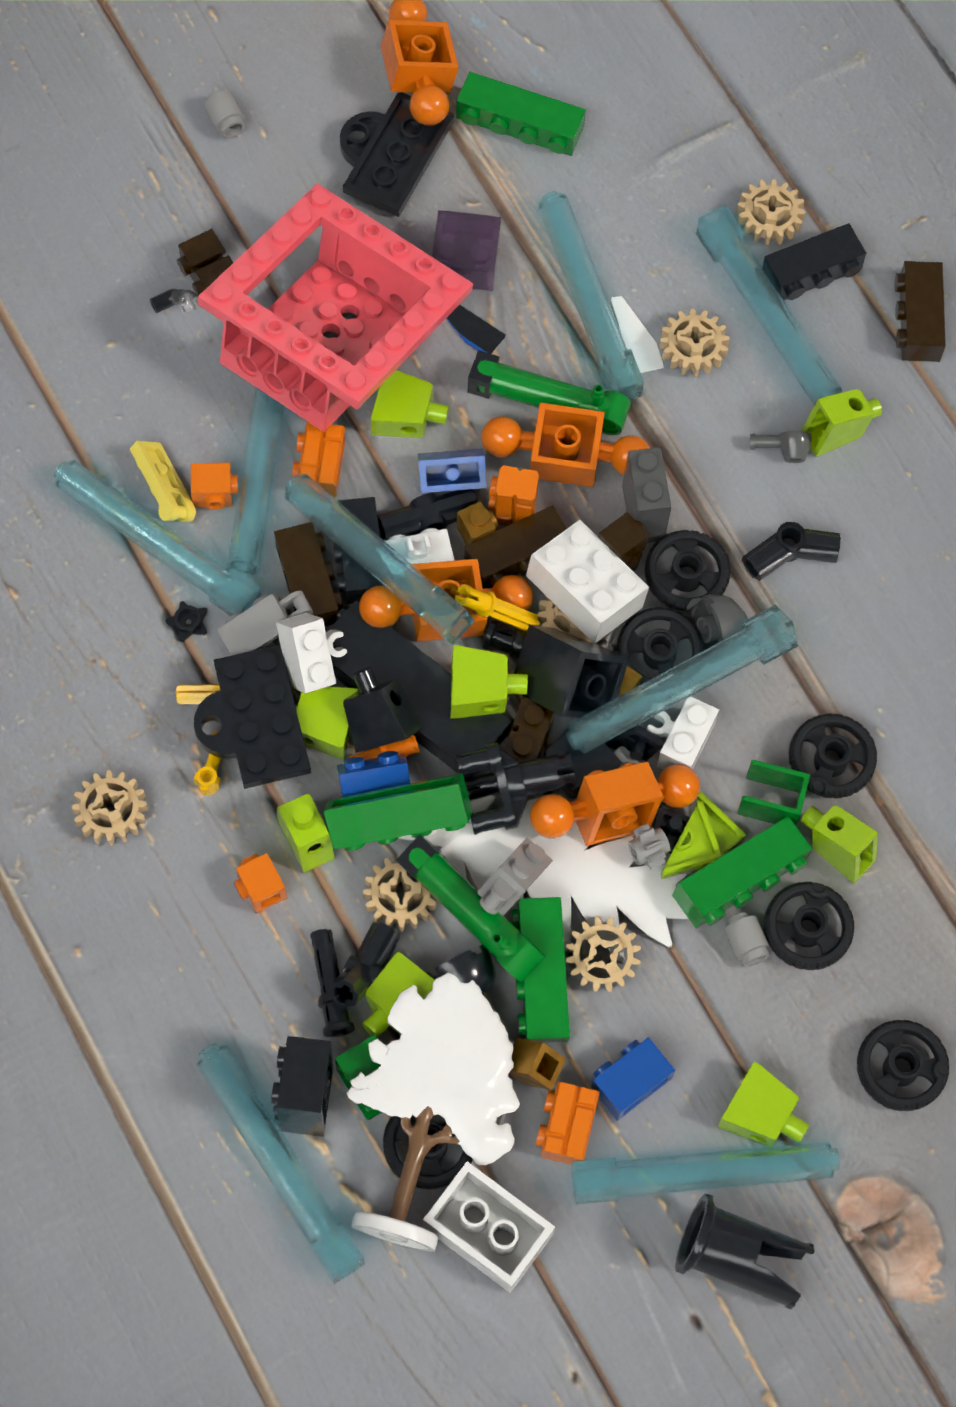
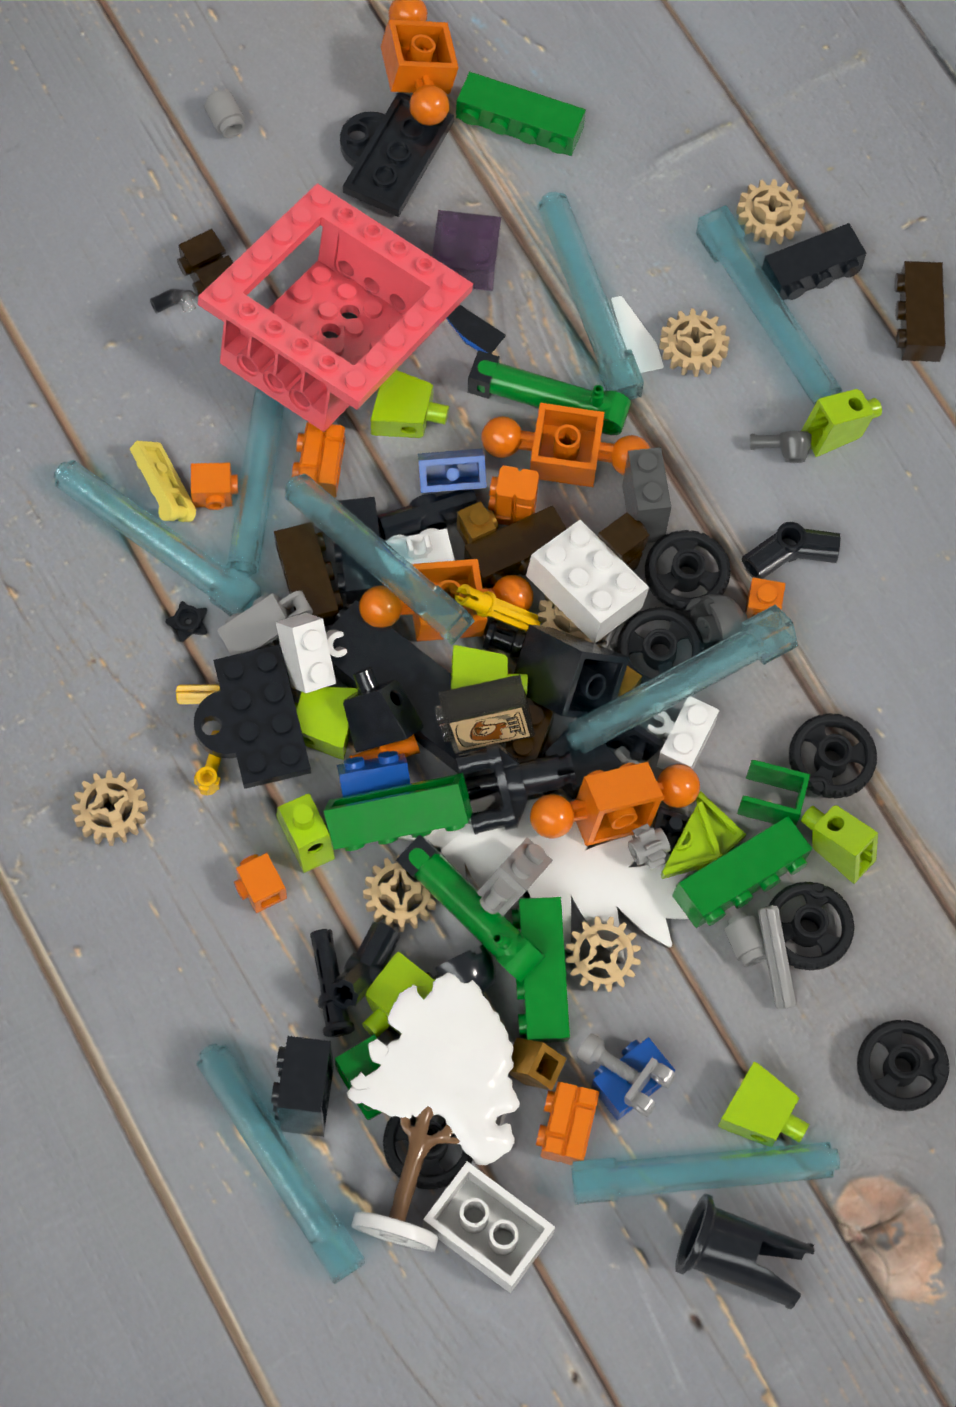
(485, 714): none -> clear smoke brick
(593, 1050): none -> light grey bar
(763, 595): none -> orange brick
(776, 957): none -> light grey axle

